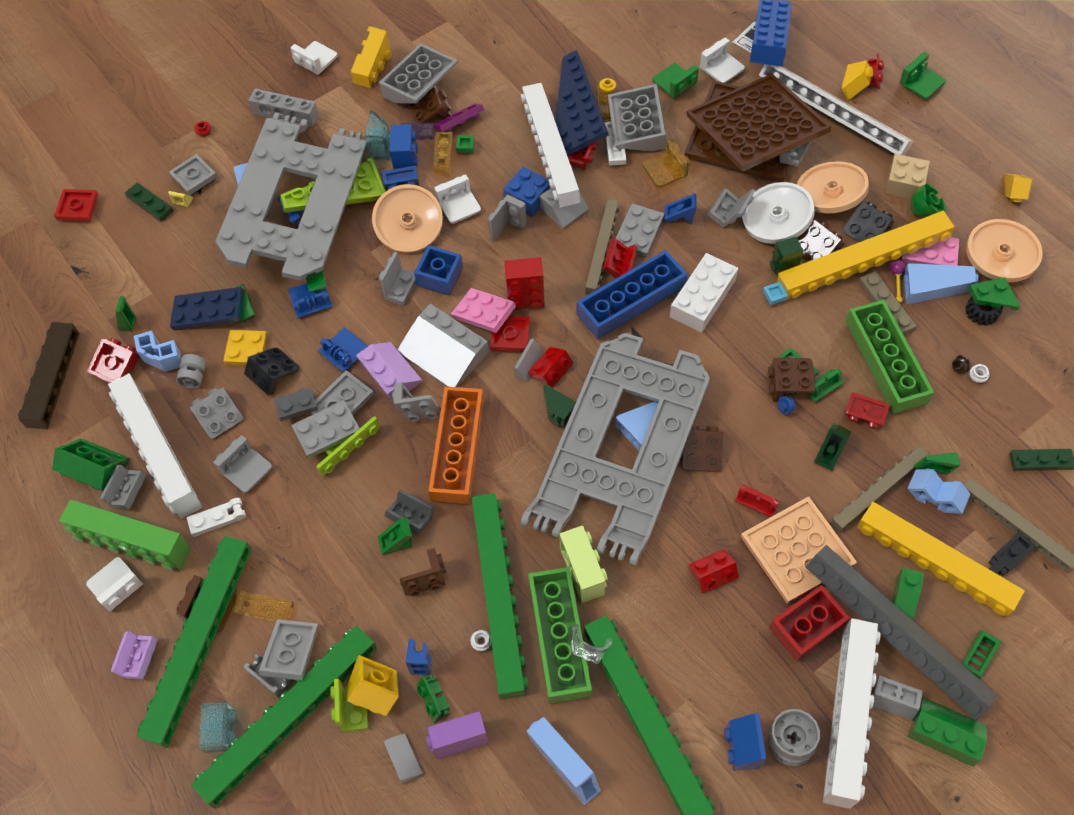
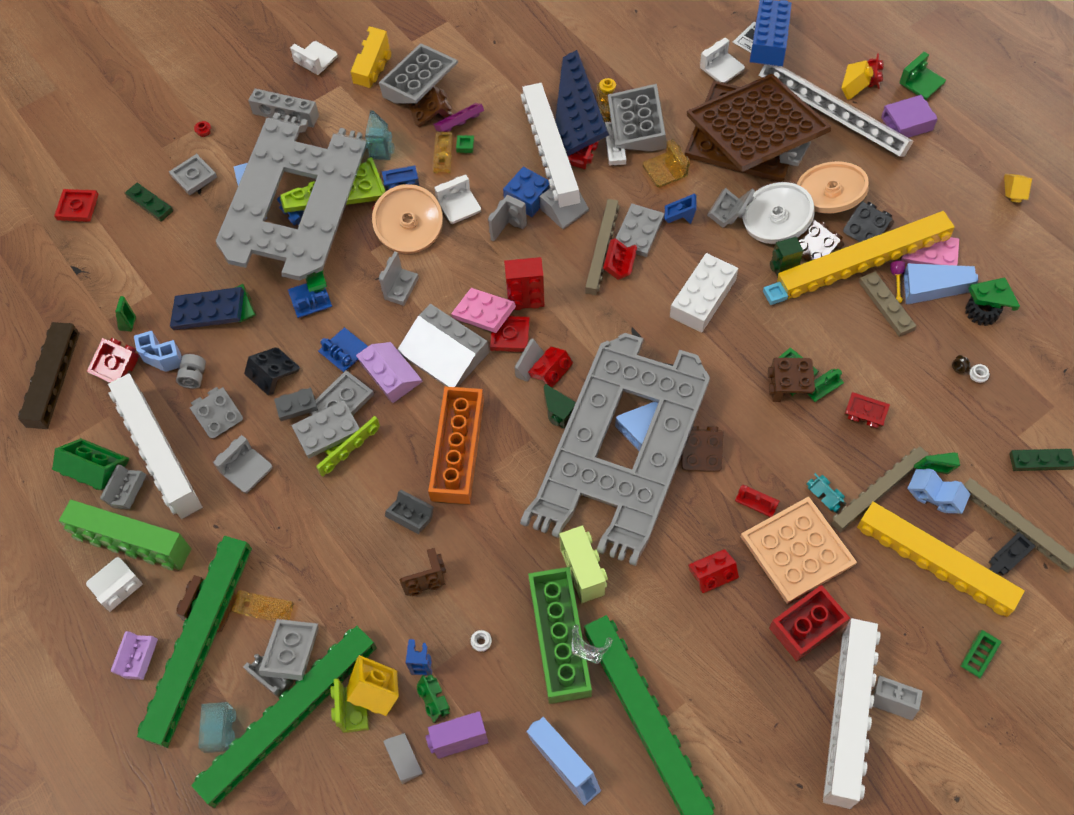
(180, 199): light yellow slope -> none
(216, 517): white plate -> none
(242, 345): yellow plate -> none
(396, 537): green slope -> none
(403, 146): blue brick -> none
(414, 407): light grey bracket -> none
(423, 131): clear purple plate -> none
(438, 270): blue brick -> none
(498, 597): green brick -> none
(631, 294): blue brick -> none
(676, 80): green bracket -> none
(745, 742): blue slope -> none
(786, 405): blue plate -> none
(796, 725): light grey wheel -> none
(832, 446): dark green slope -> none
(832, 498): none -> teal hinge
(889, 356): bright green brick -> none
(902, 632): dark grey brick -> none
(906, 175): tan brick -> none
(907, 591): green slope -> none
(910, 116): none -> medium lavender brick
(926, 202): green cylinder -> none
(949, 732): green slope -> none
(1004, 250): light nougat dish -> none

